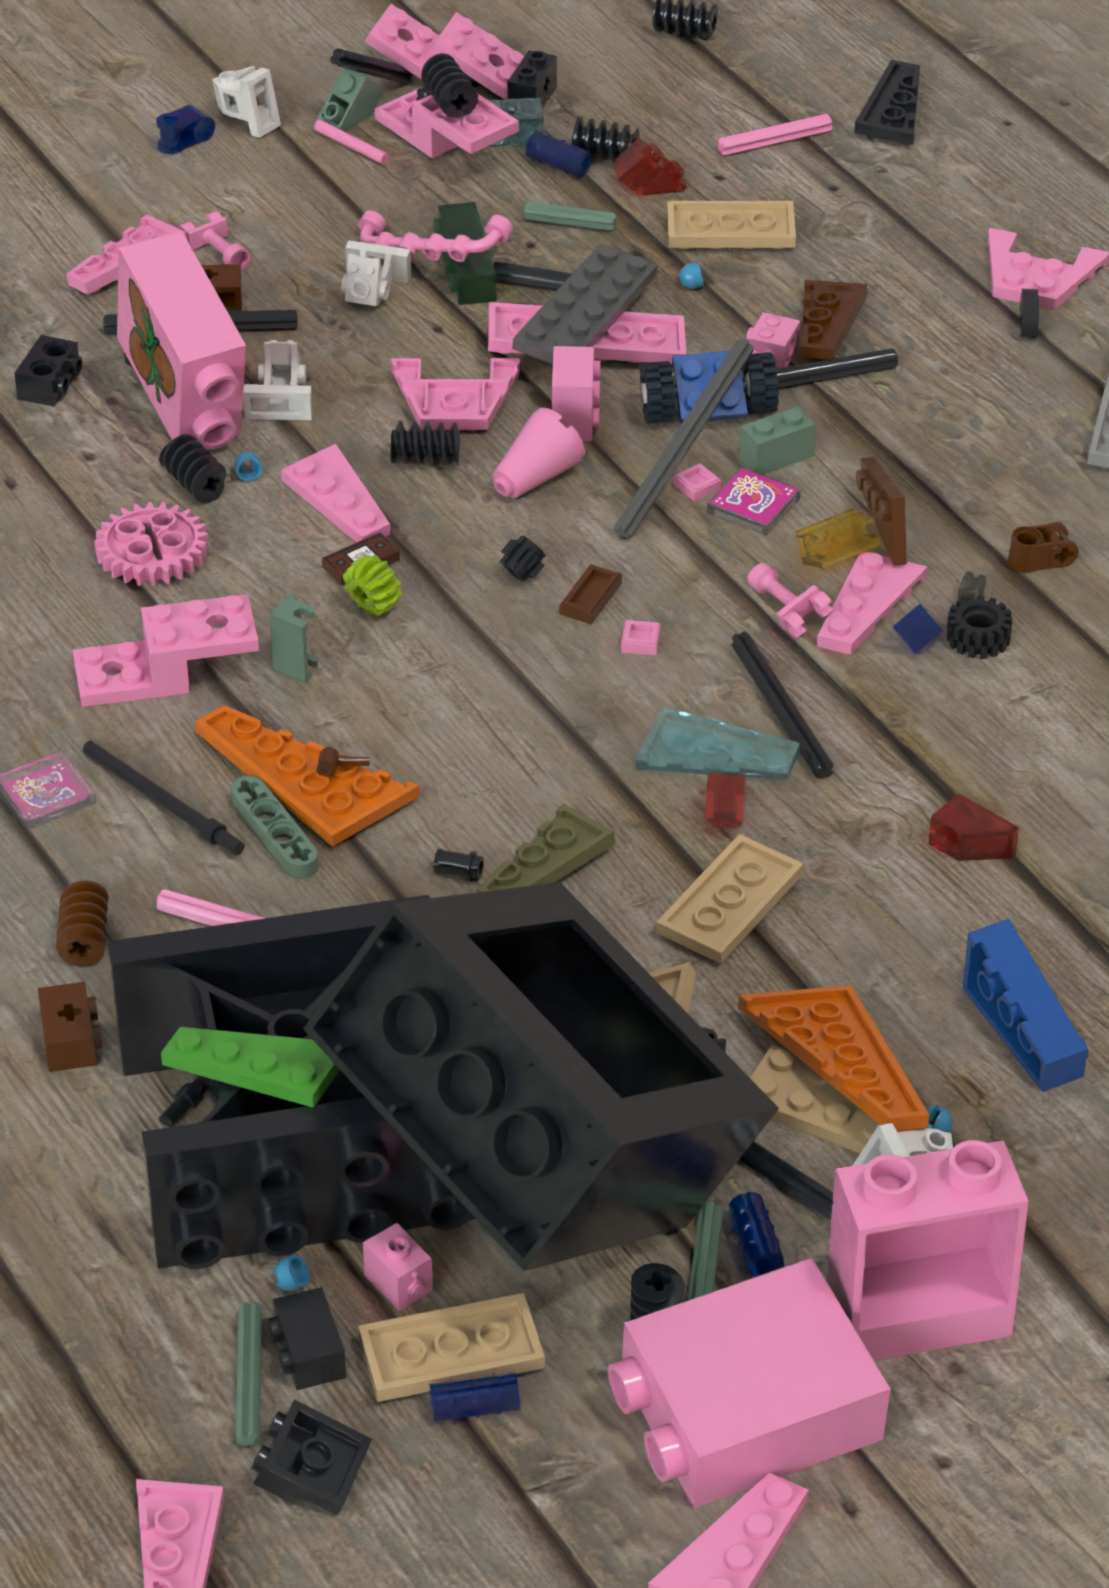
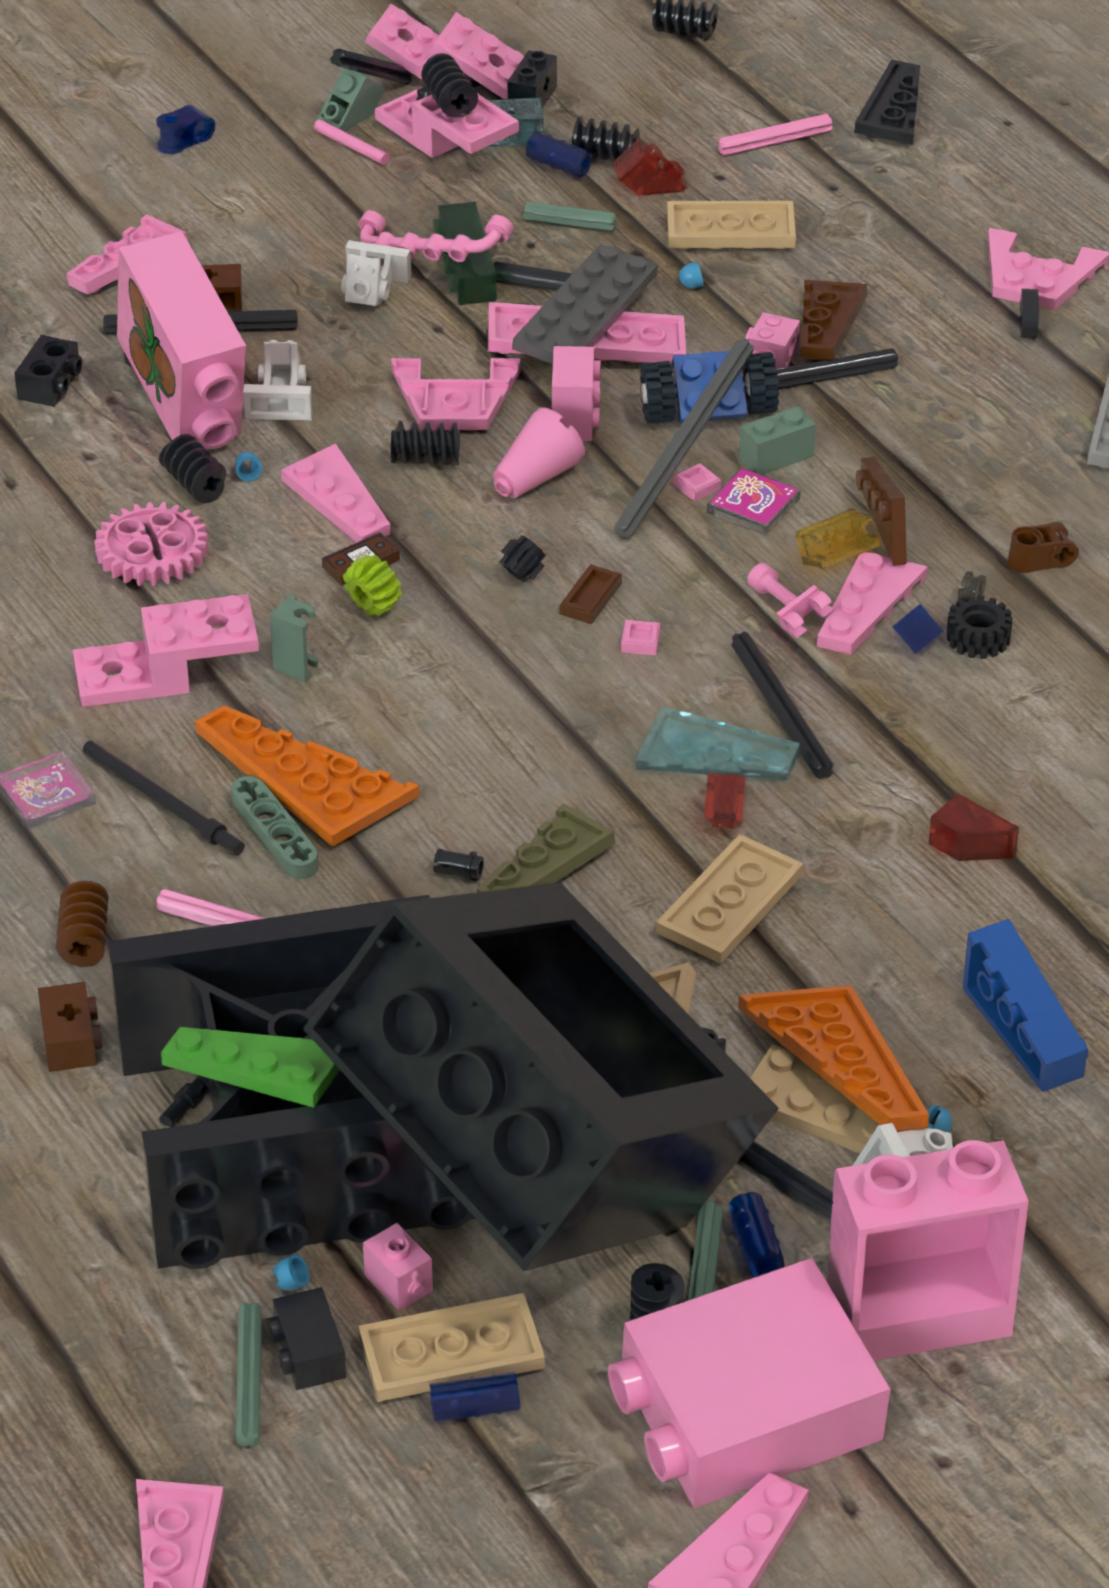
(213, 234): bright pink bar -> none
(237, 98): white tile -> none
(310, 1458): black plate -> none
(330, 759): reddish brown hand -> none

